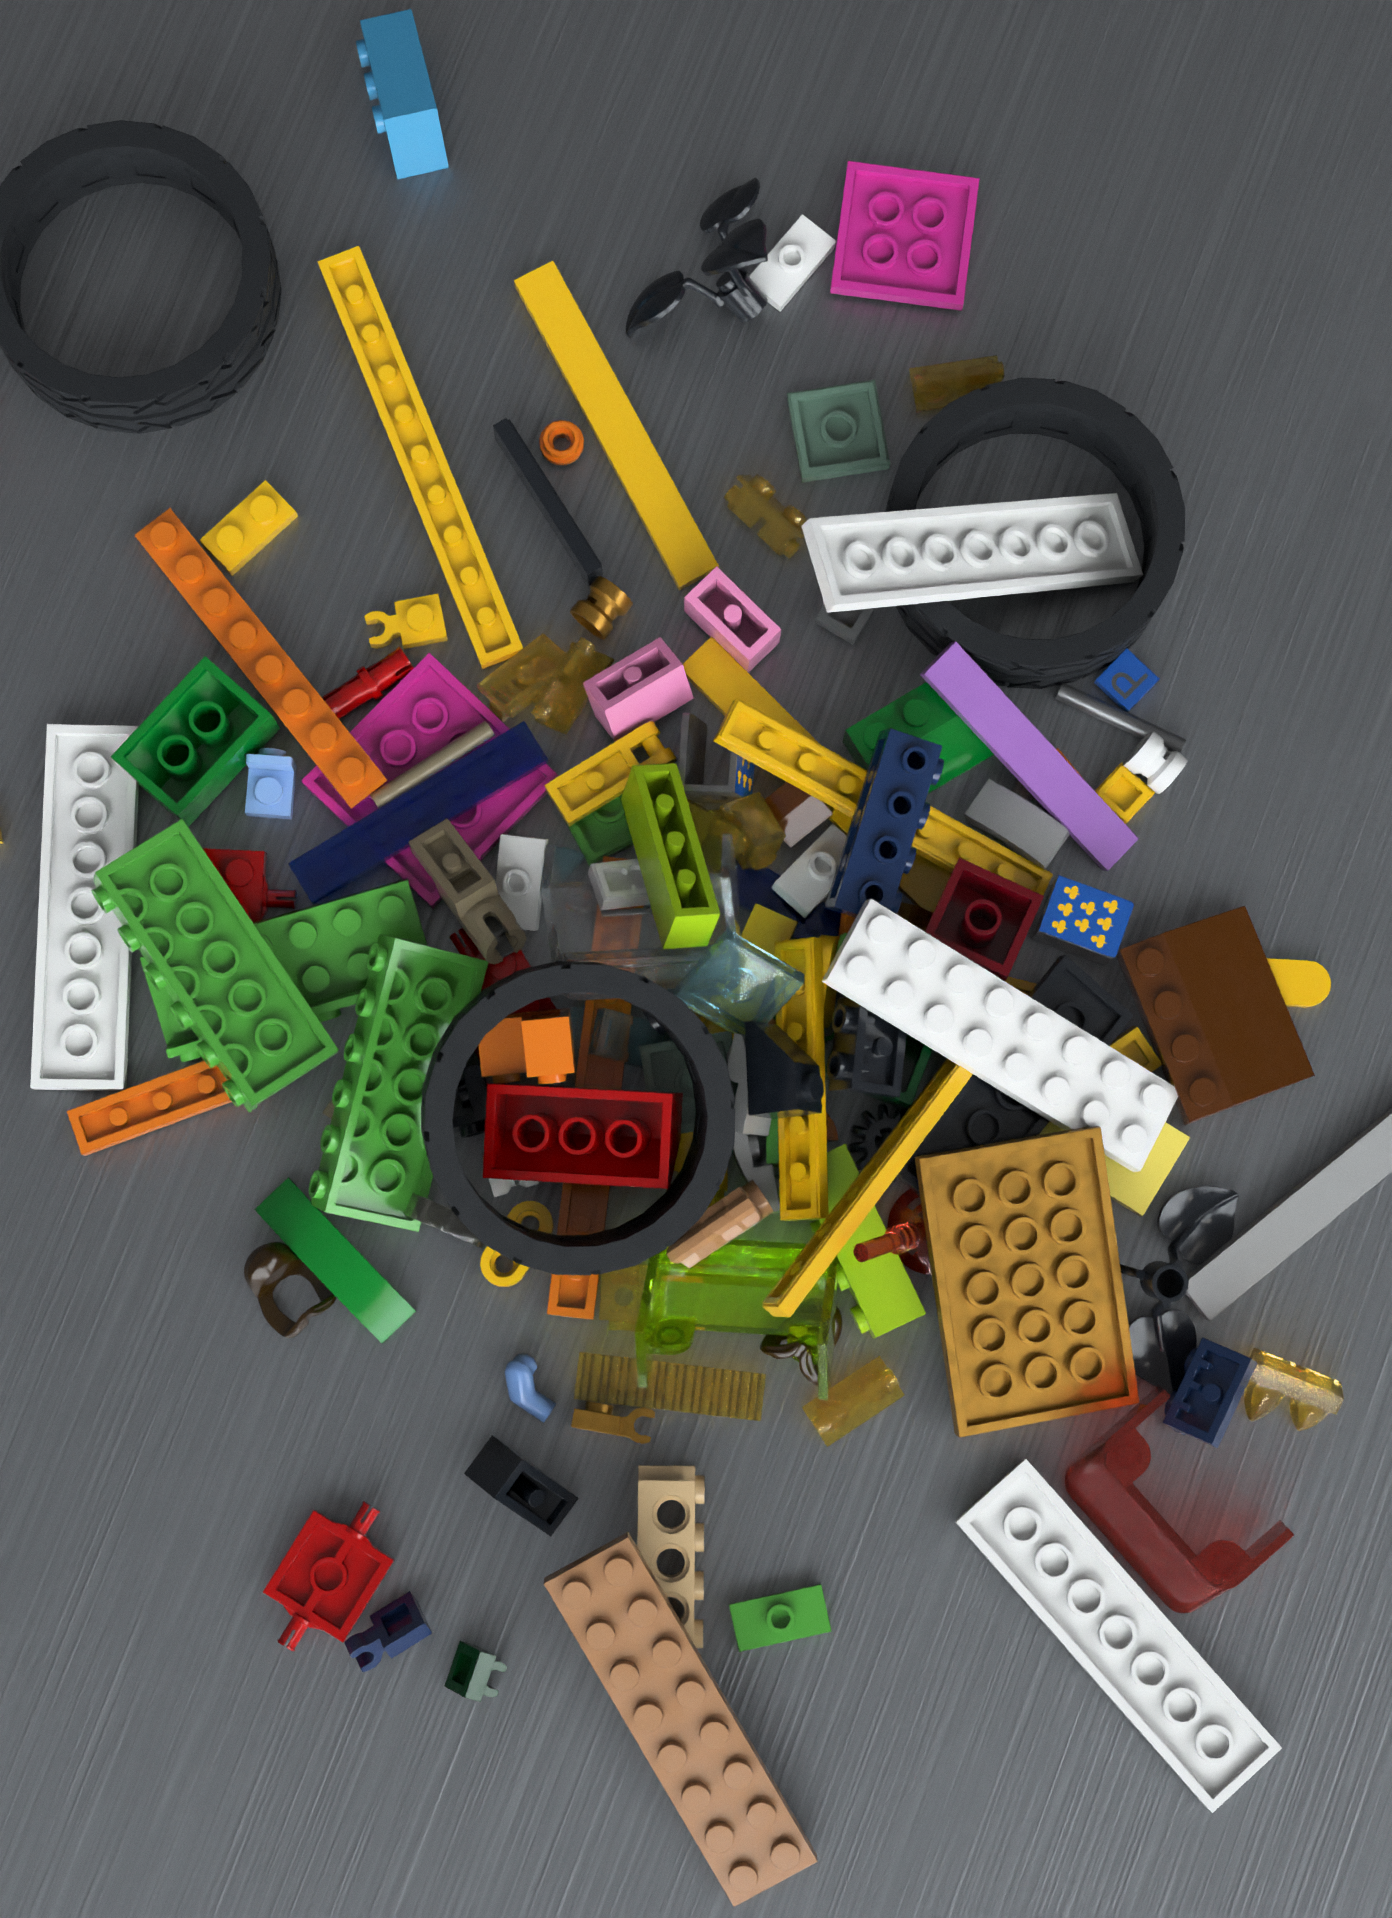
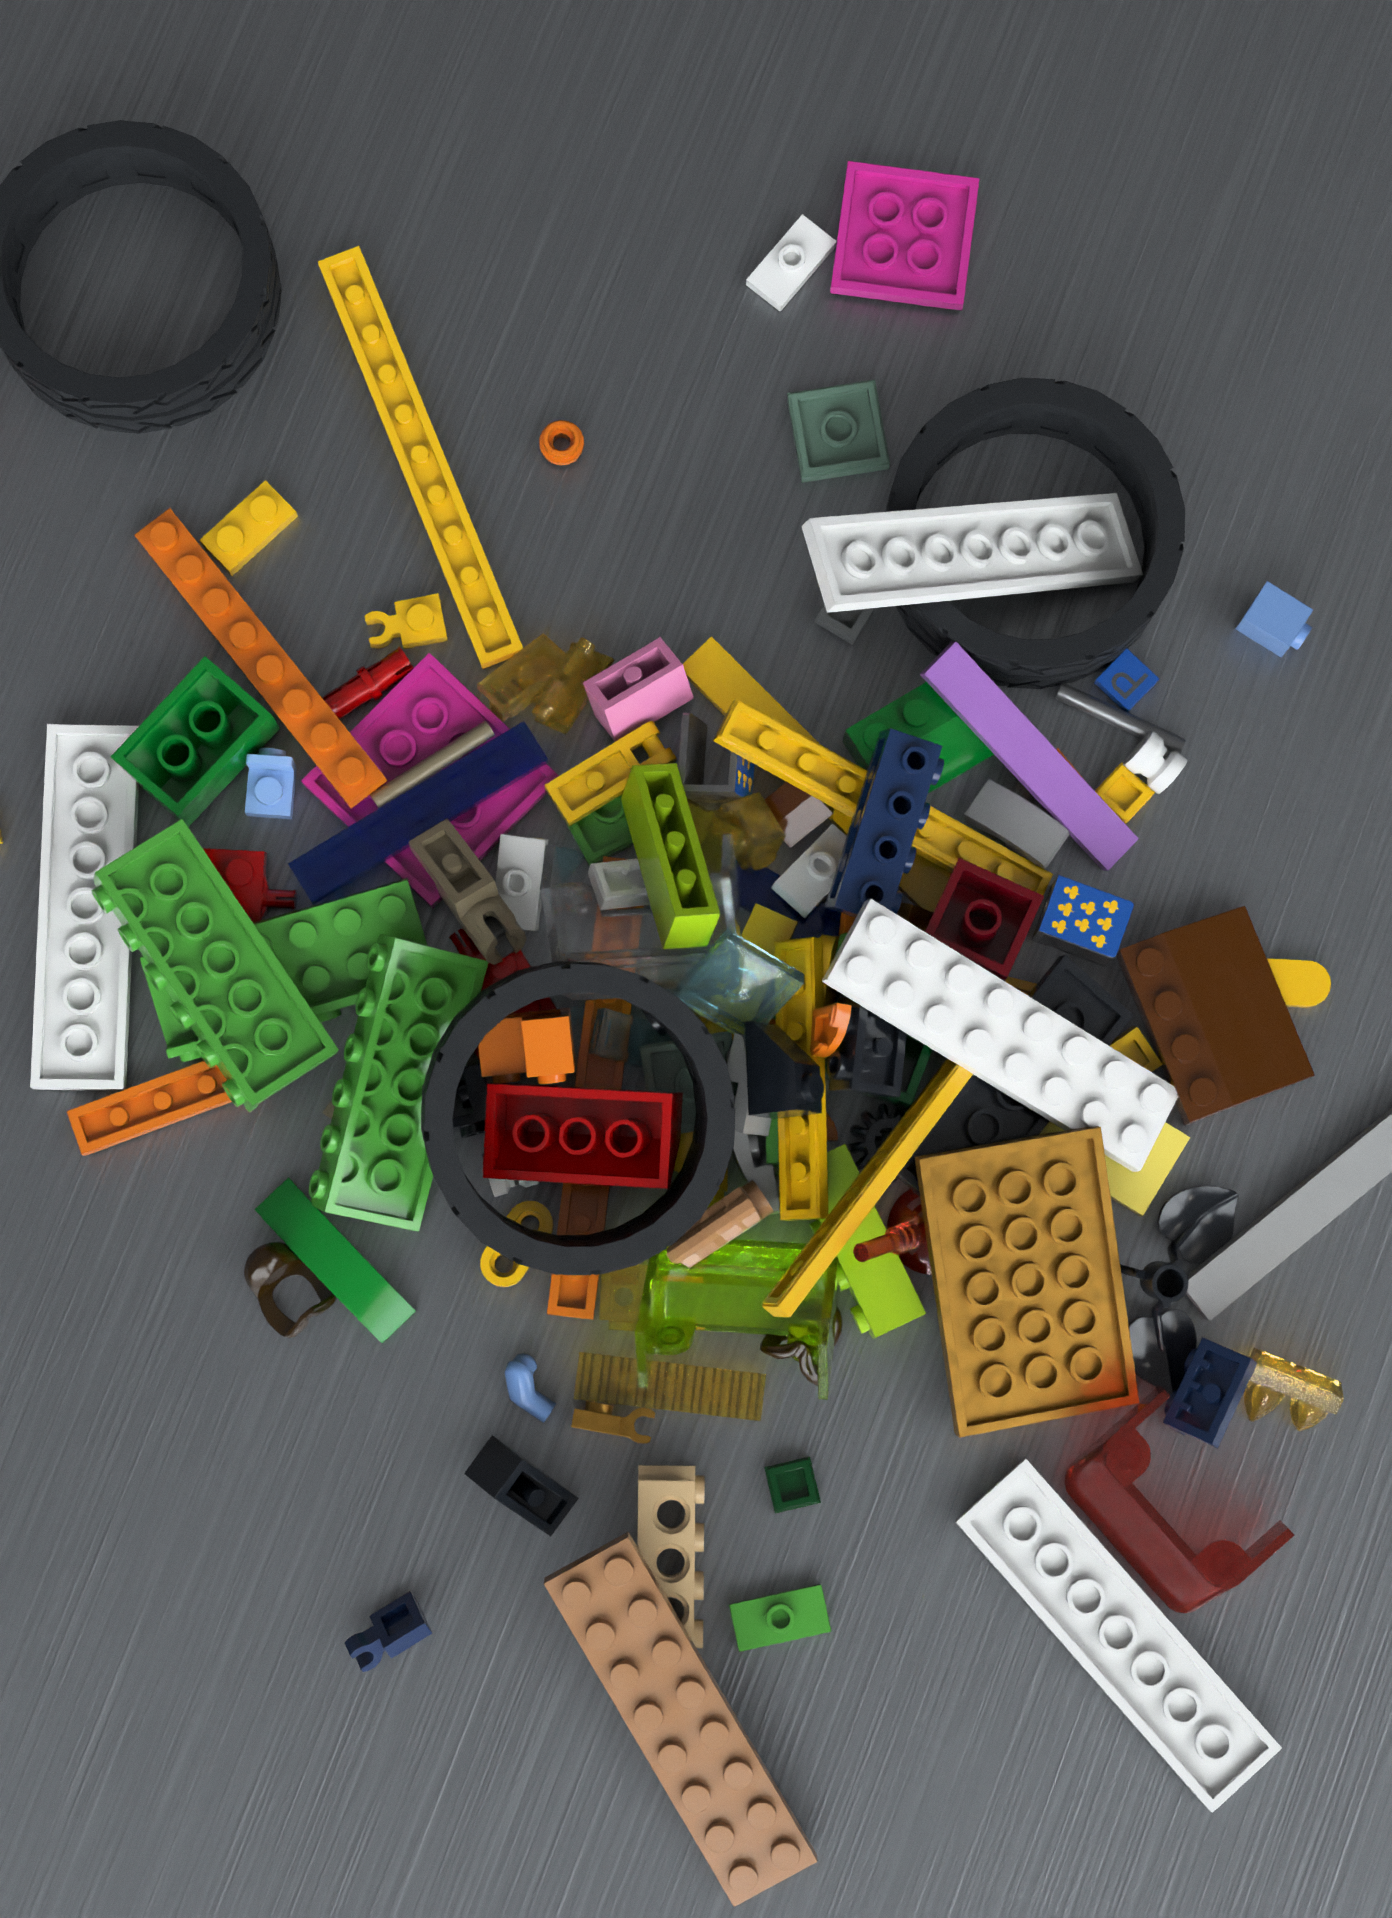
(328, 1576): red plate -> none
(403, 92): dark azure wedge -> none
(439, 1218): clear smoke beam -> none
(472, 1671): dark green tile -> none
(547, 500): black tile -> none
(601, 607): pearl gold wheel -> none
(616, 425): yellow tile -> none
(732, 619): bright pink brick -> none
(738, 249): black plant -> none
(757, 501): clear yellow hinge -> none
(792, 1485): none -> dark green tile
(829, 1028): none -> orange tile
(854, 1401): clear yellow hinge -> none
(942, 383): clear yellow hinge -> none
(1276, 620): none -> medium blue brick

